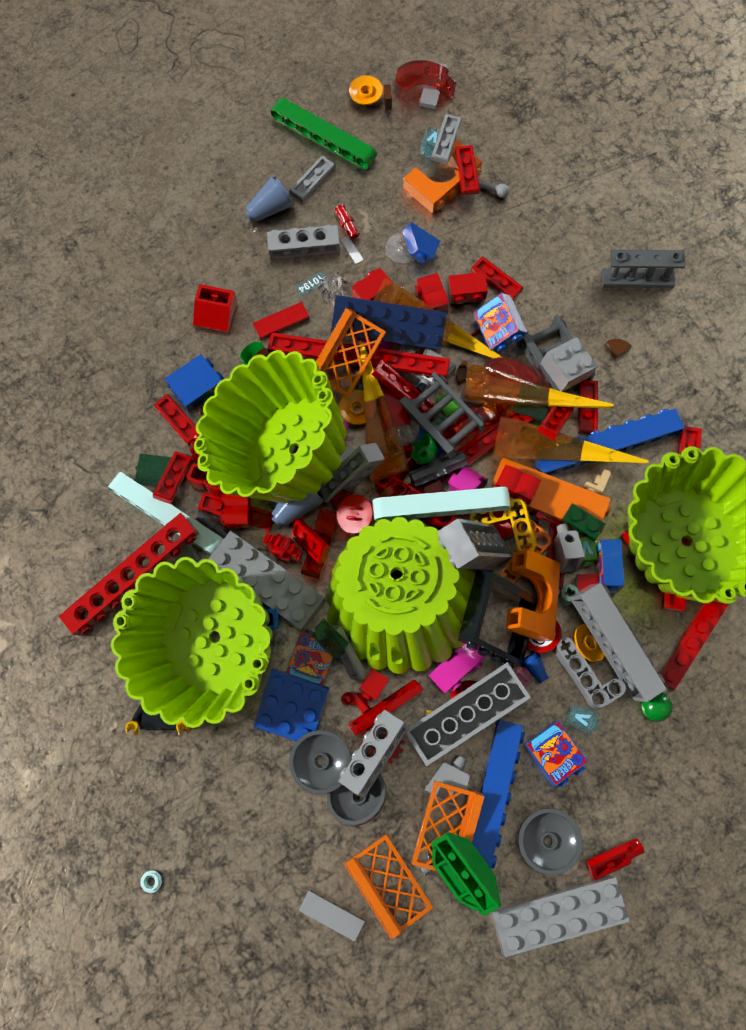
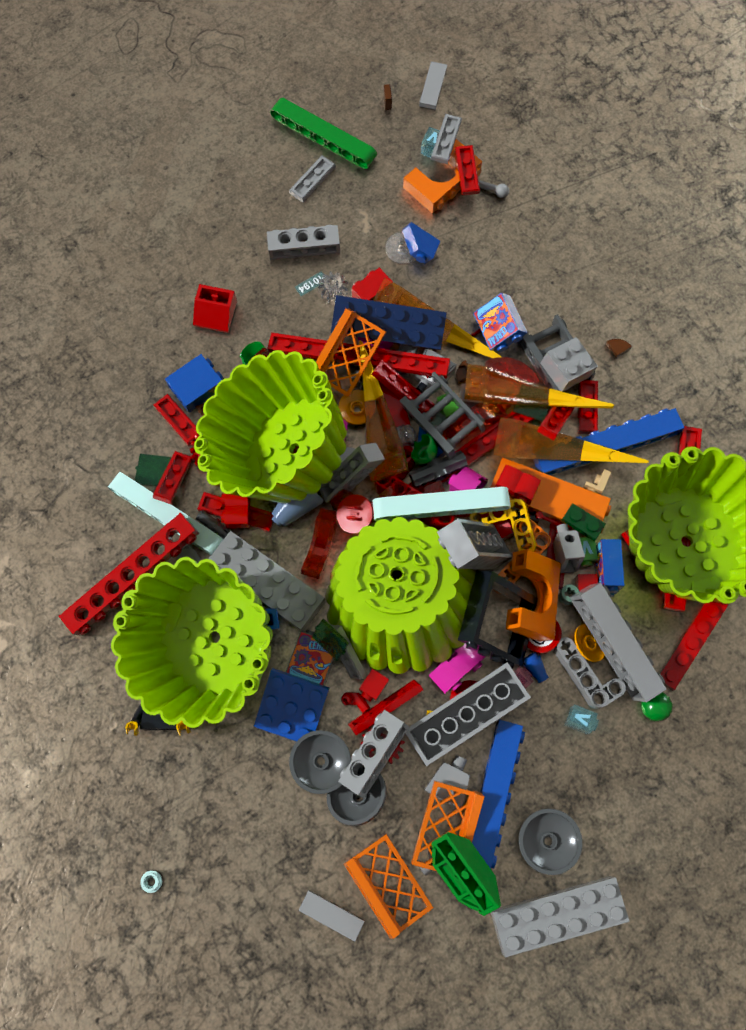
(199, 481): red brick -> none
(269, 200): sand blue cone -> none
(281, 320): red tile -> none
(282, 547): red gear -> none
(310, 541): red tile -> none
(347, 222): red pin -> none
(350, 247): white sticker -> none
(365, 90): light orange dish -> none
(425, 73): clear red arch -> none
(432, 292): red brick -> none
(467, 287): red brick -> none
(497, 278): red tile -> none
(556, 754): brick -> none
(614, 859): red hinge -> none
(642, 278): dark grey fence -> none

